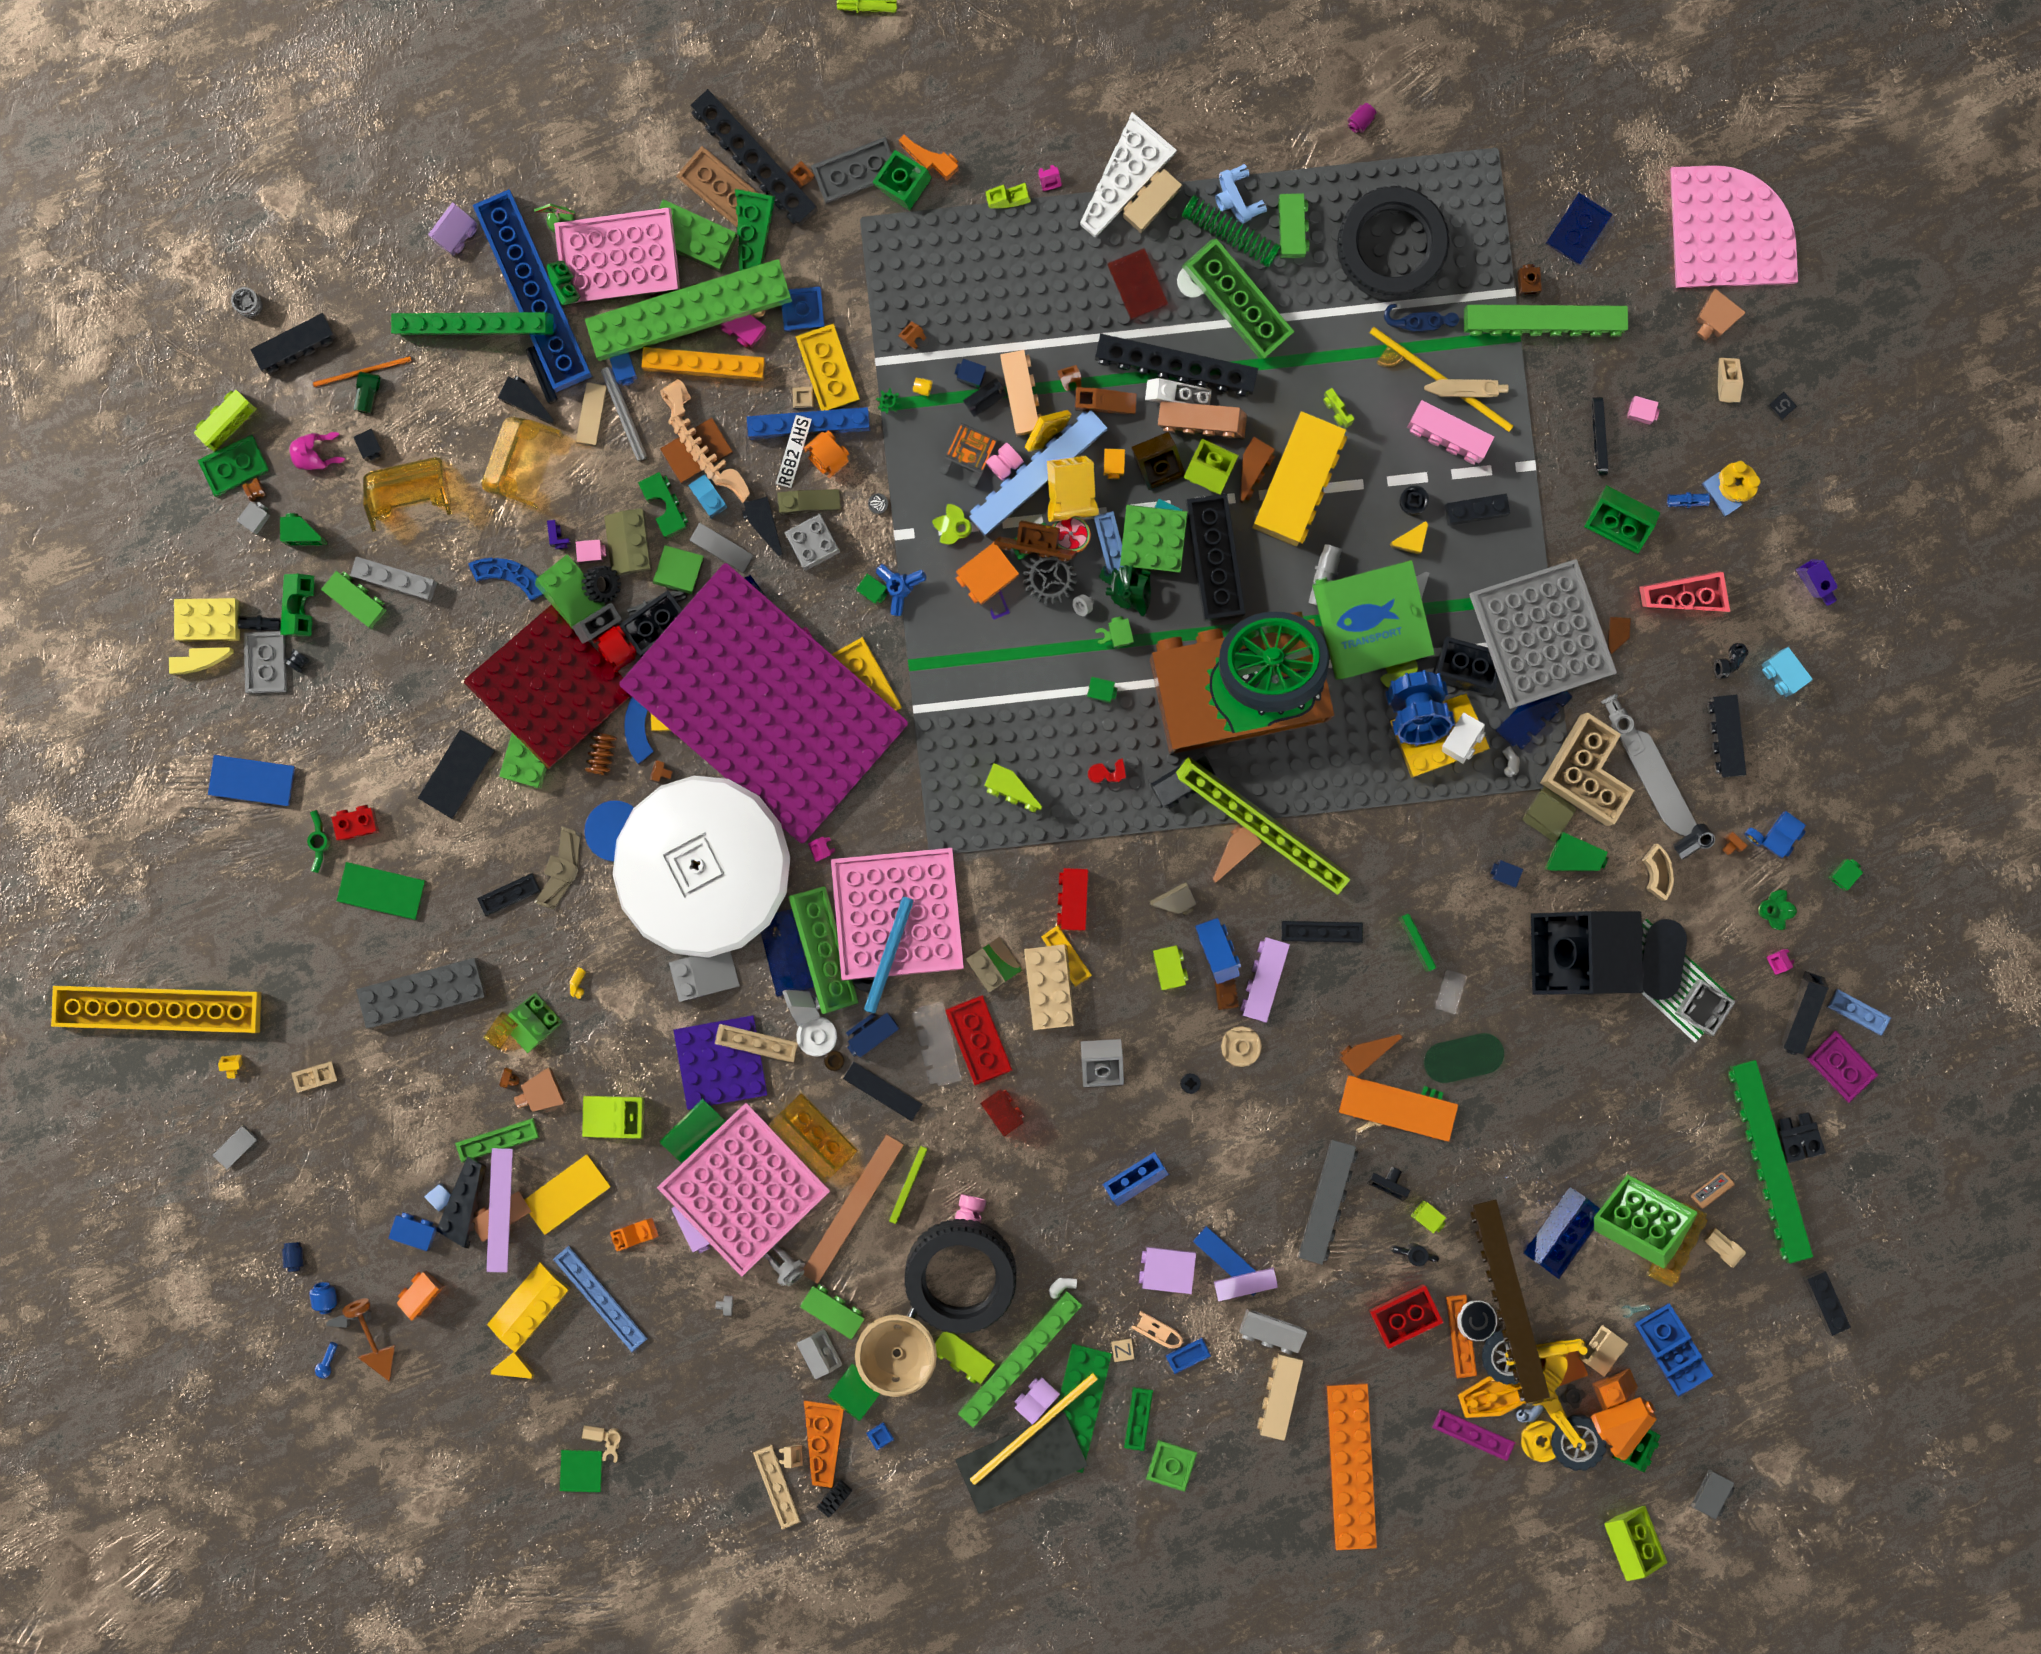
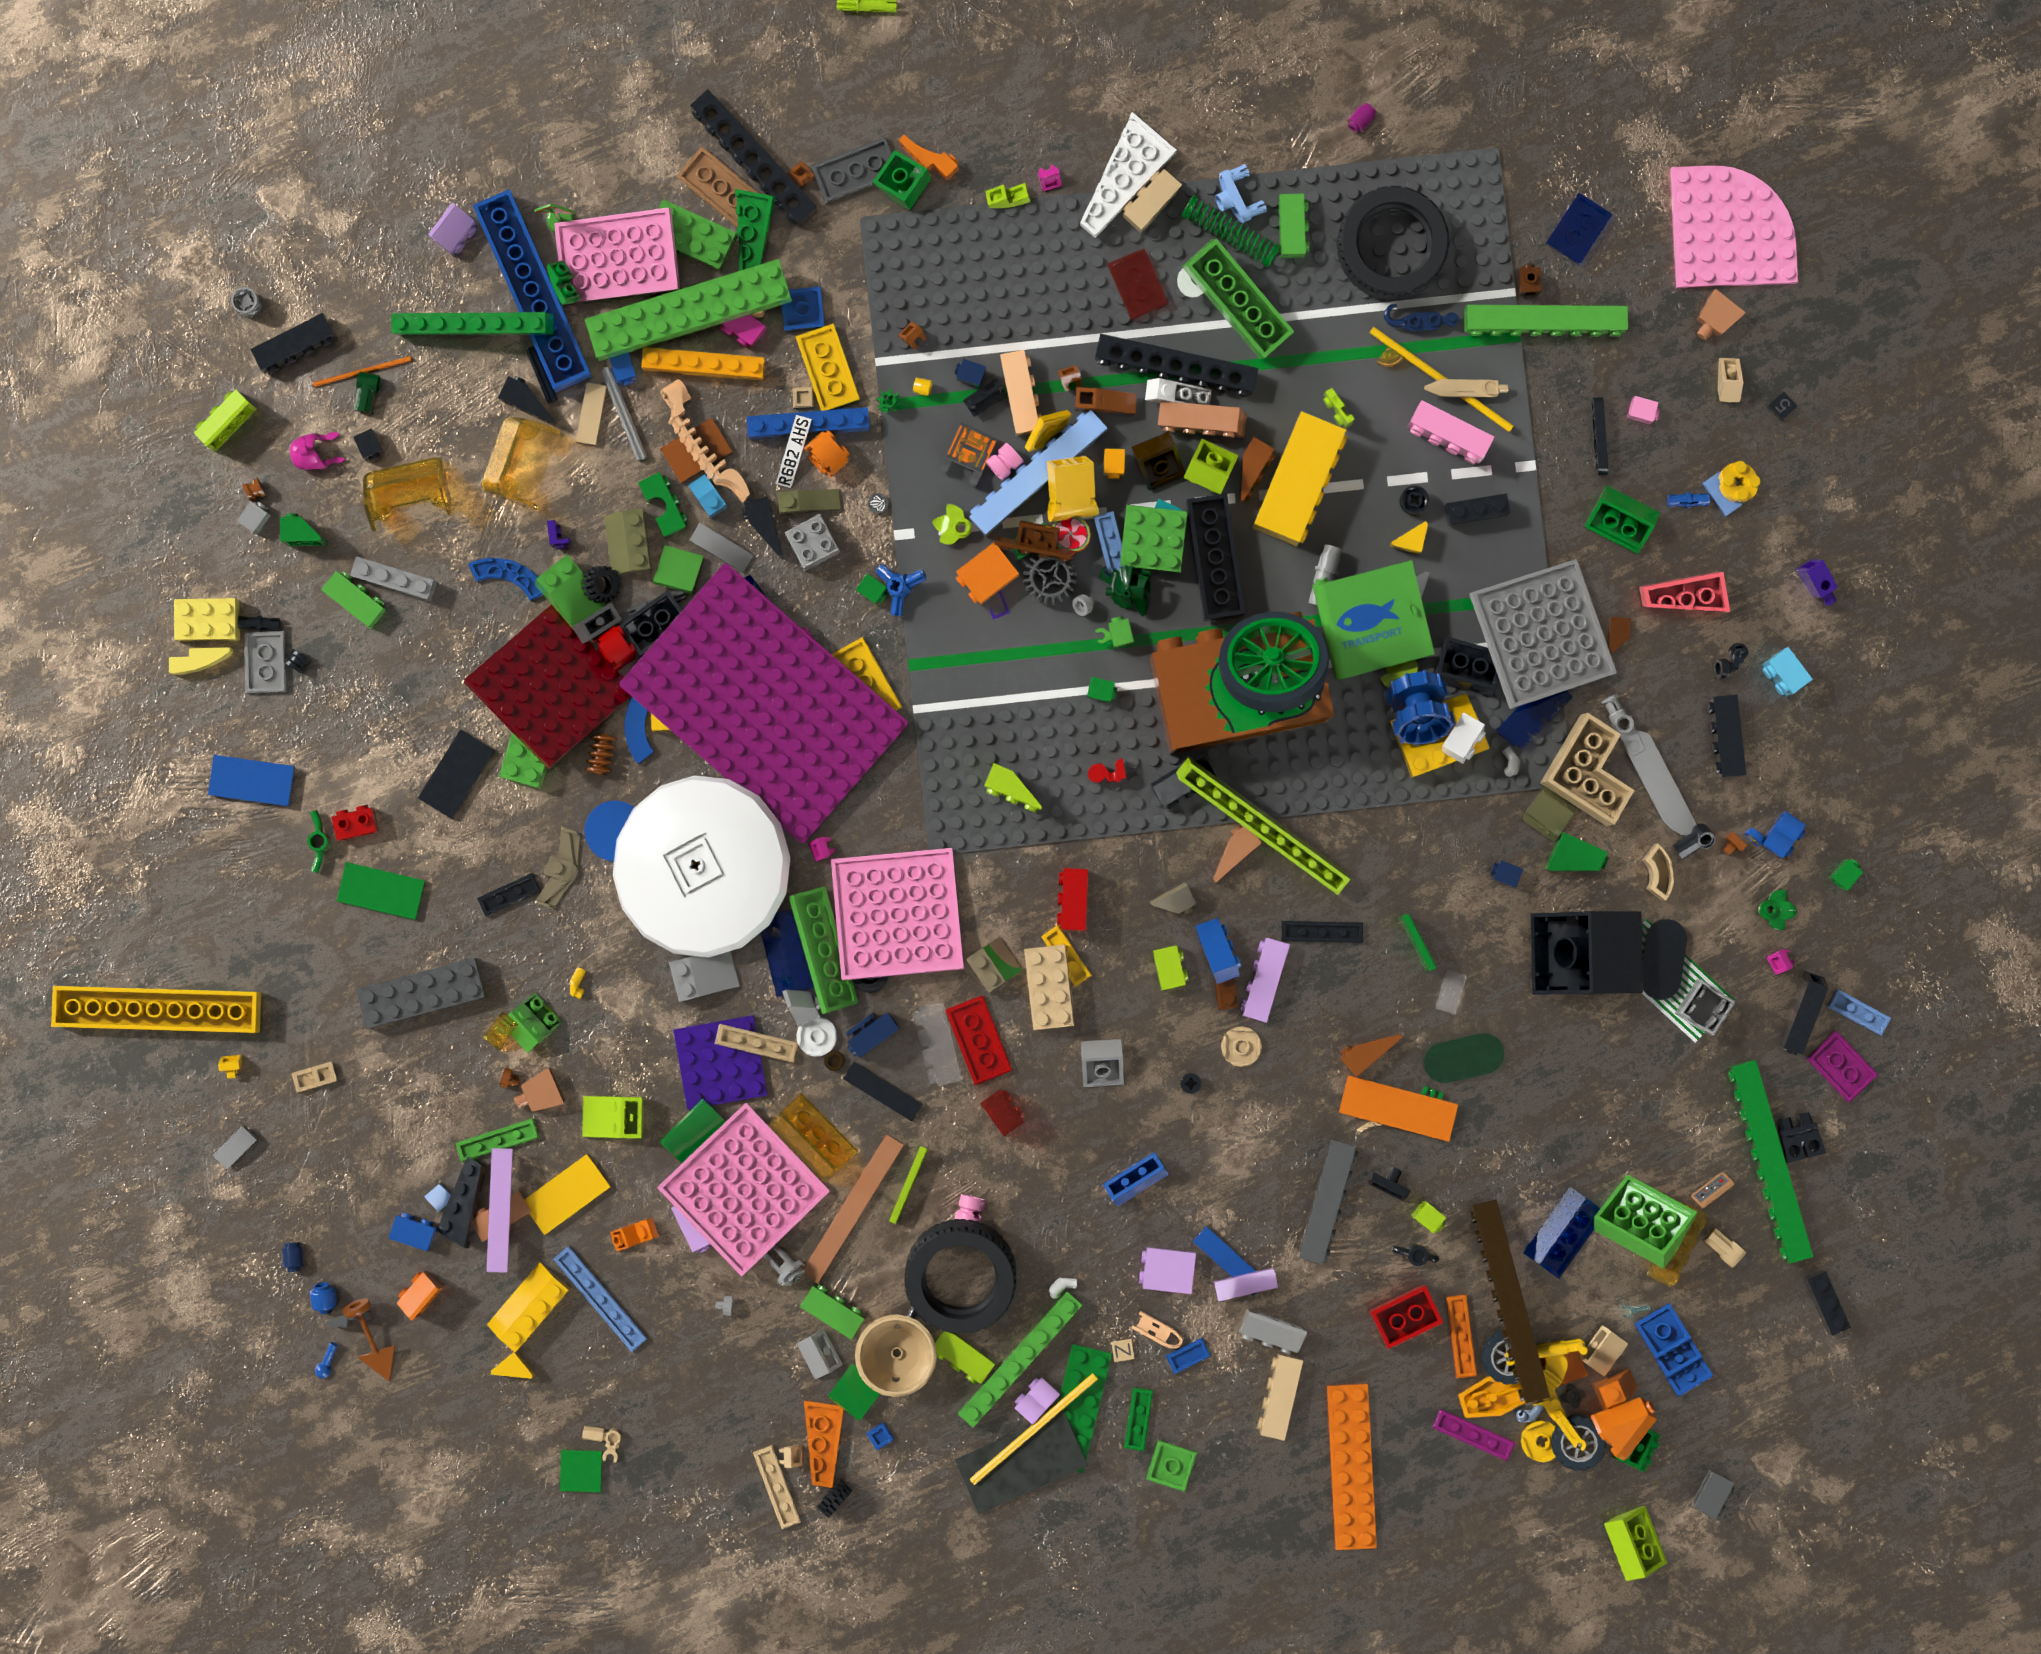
(233, 465): green tile -> none
(295, 591): green arch -> none
(590, 551): bright pink brick -> none
(658, 771): dark orange tile -> none
(888, 955): dark azure axle -> none
(1477, 1320): black tile -> none

